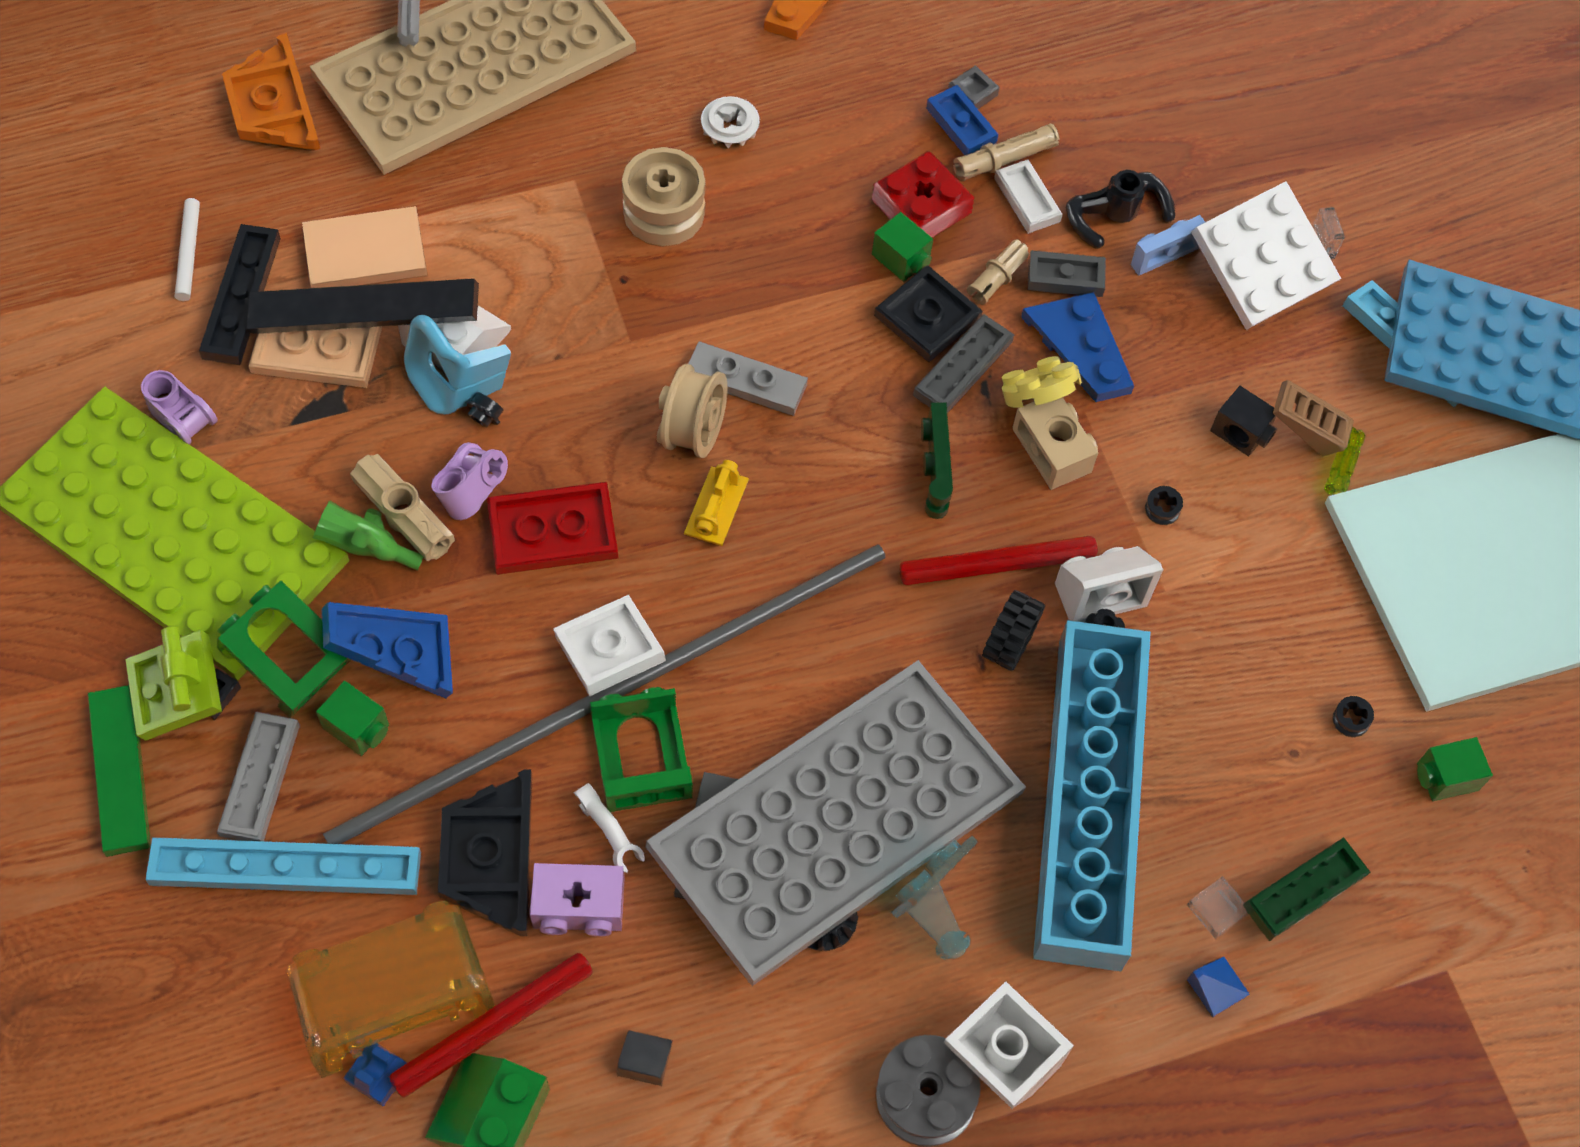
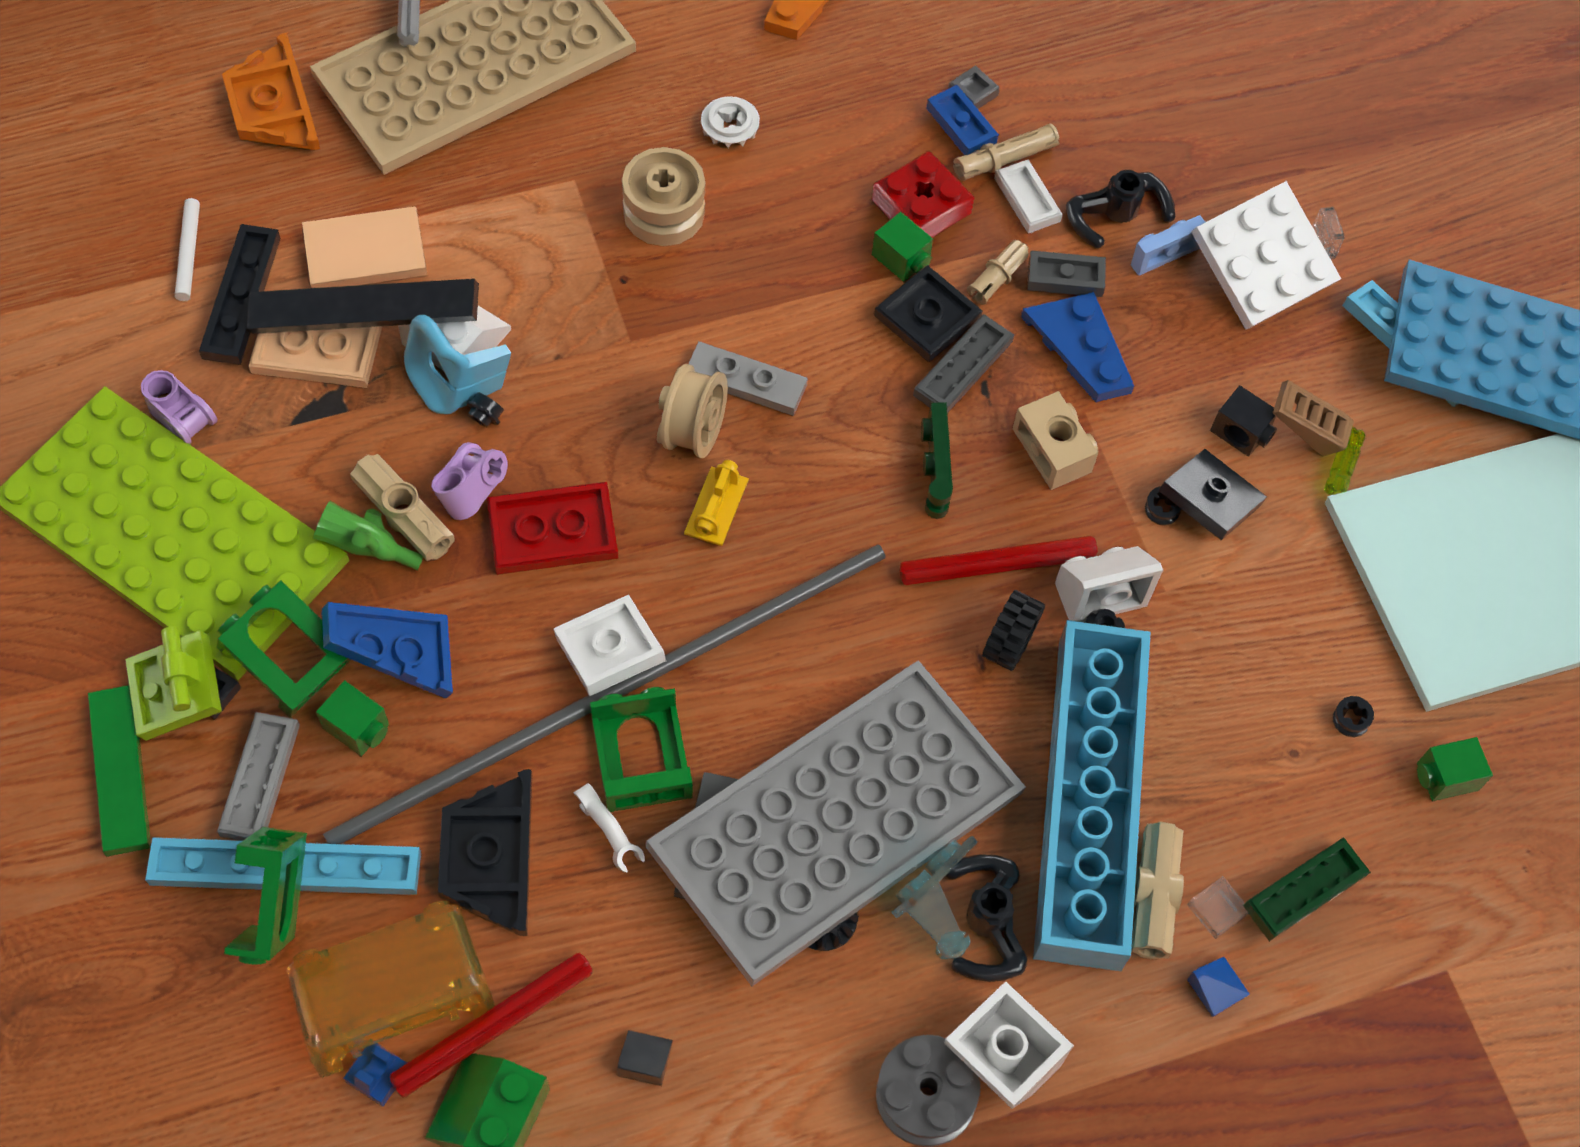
(282, 858): none -> green panel
(555, 891): lavender brick -> none
(991, 914): none -> black piece
(1044, 384): light yellow plate -> none
(1157, 891): none -> tan piece
(1212, 494): none -> plate

